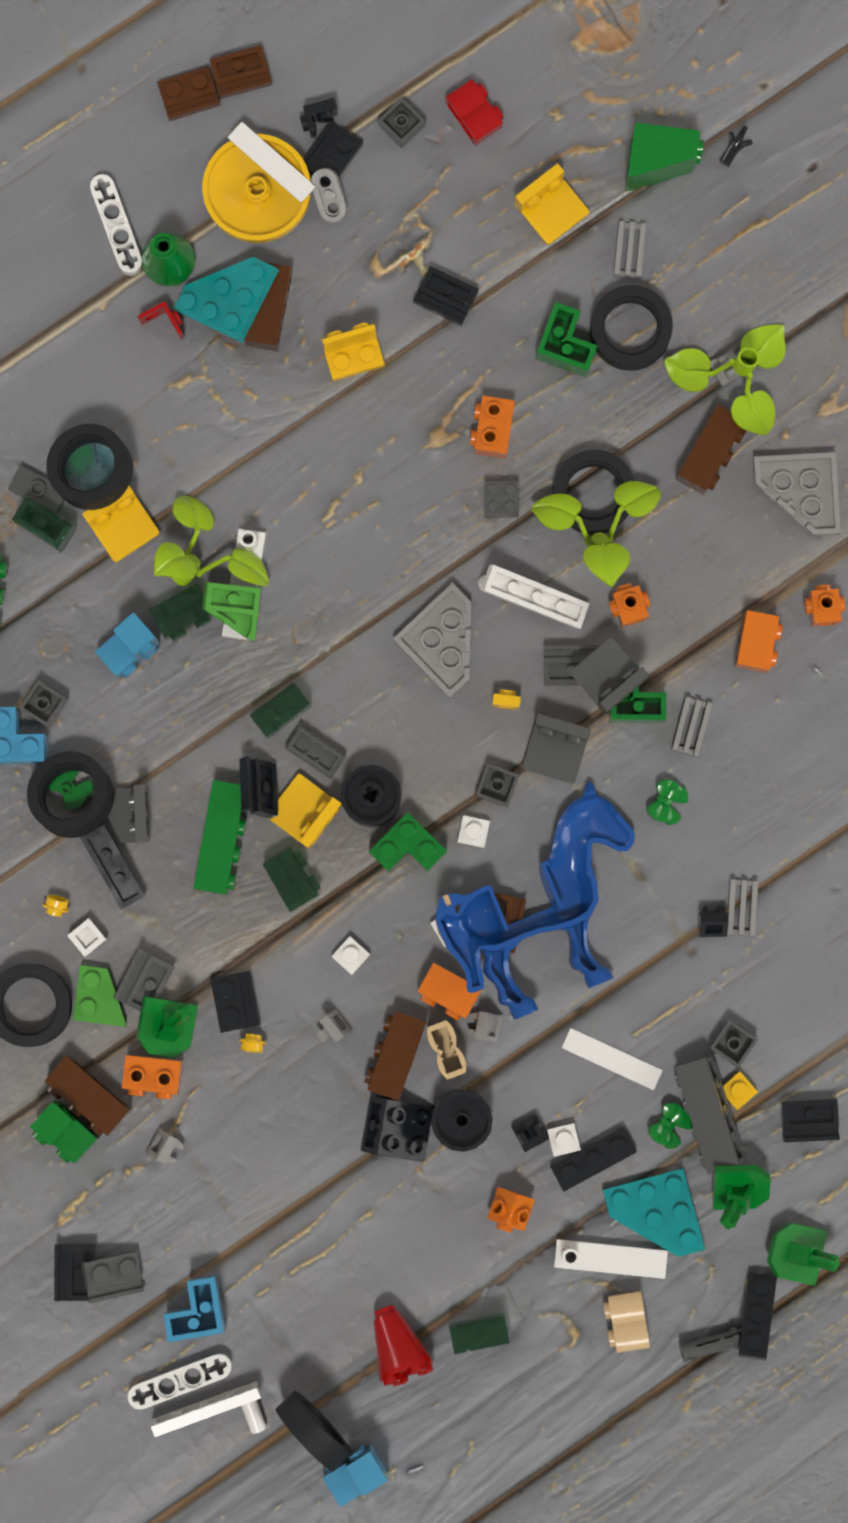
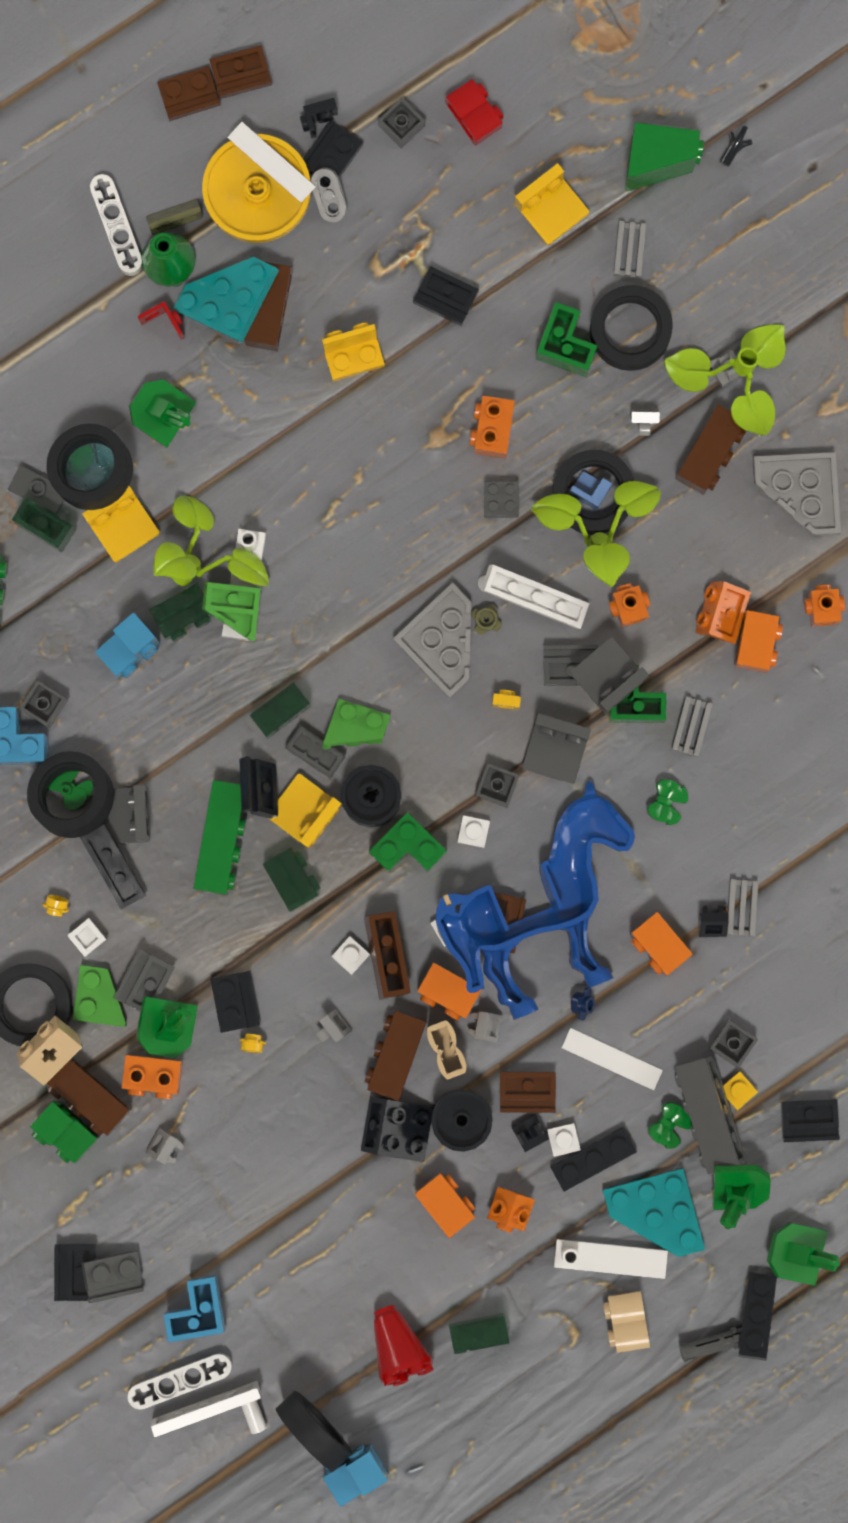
(48, 1050): none -> tan brick
(160, 410): none -> green piece
(174, 216): none -> olive slope
(355, 725): none -> bright green wing
(387, 955): none -> reddish brown brick
(445, 1204): none -> orange brick
(489, 612): none -> olive plate
(528, 1092): none -> reddish brown plate
(582, 1003): none -> dark blue plate
(590, 490): none -> medium blue panel
(644, 417): none -> tile
(660, 944): none -> orange brick
(722, 611): none -> orange bracket

